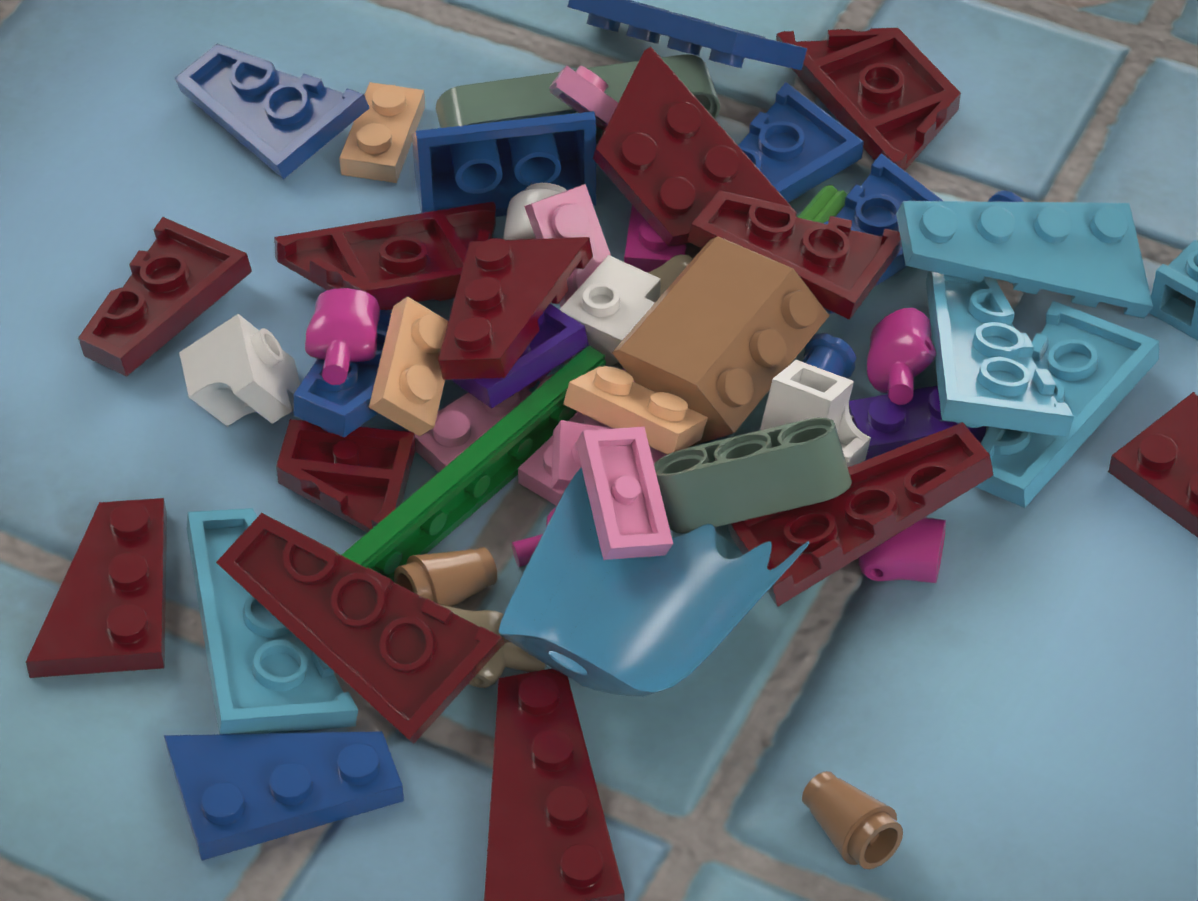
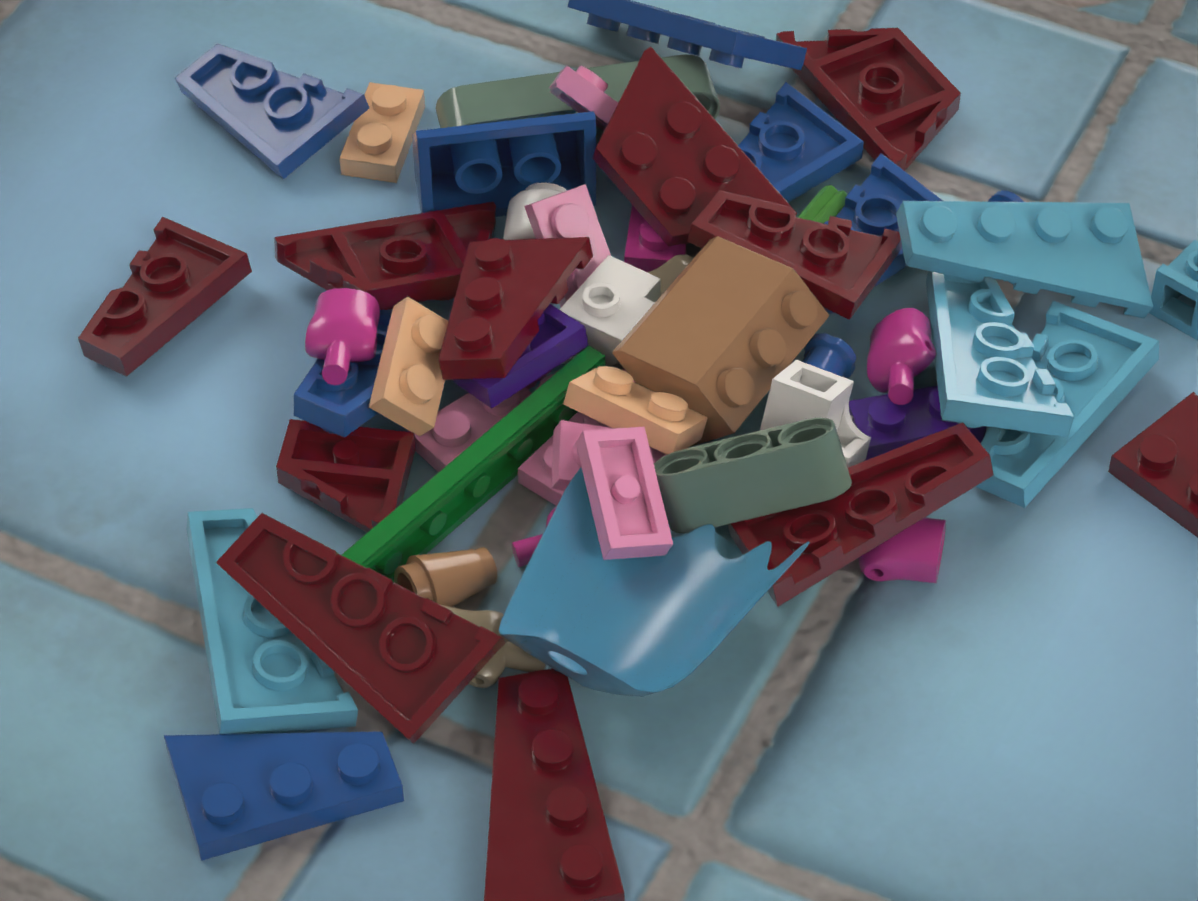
(111, 597): dark red wing -> none
(240, 373): white brick -> none
(855, 822): medium nougat cone -> none

